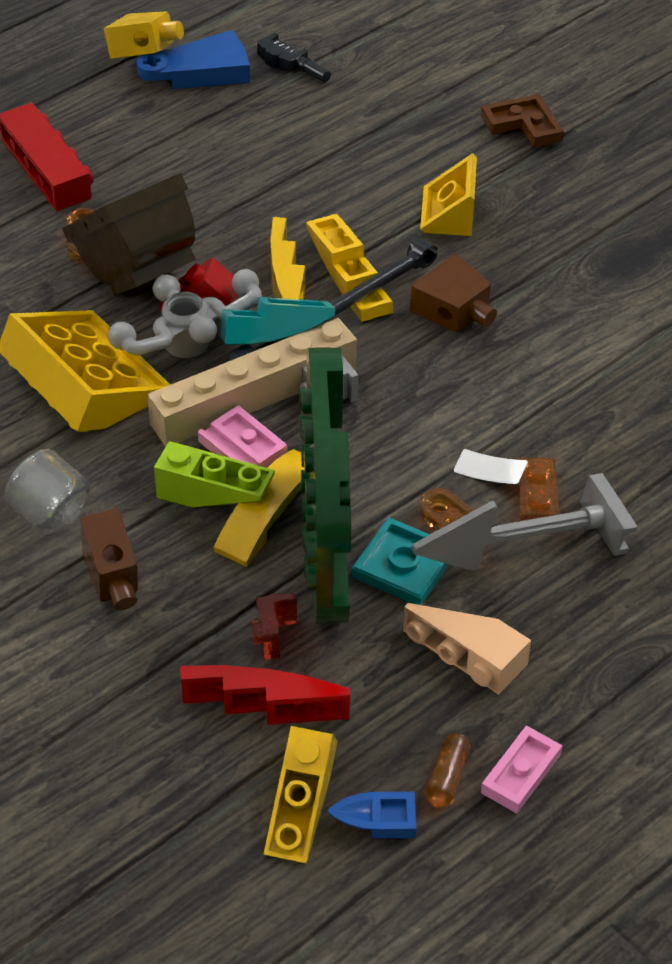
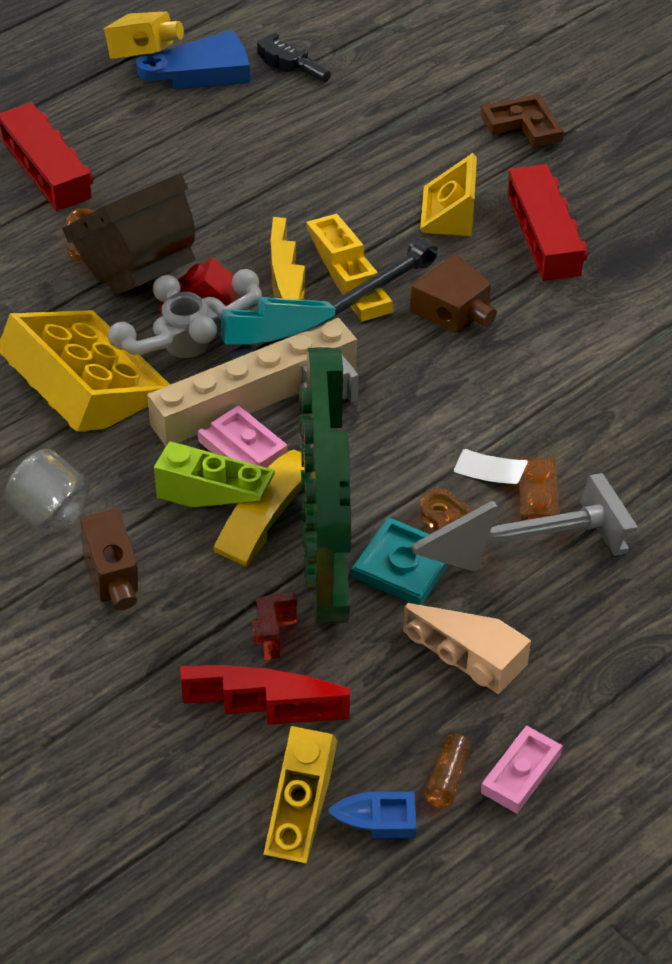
(546, 222): none -> red brick

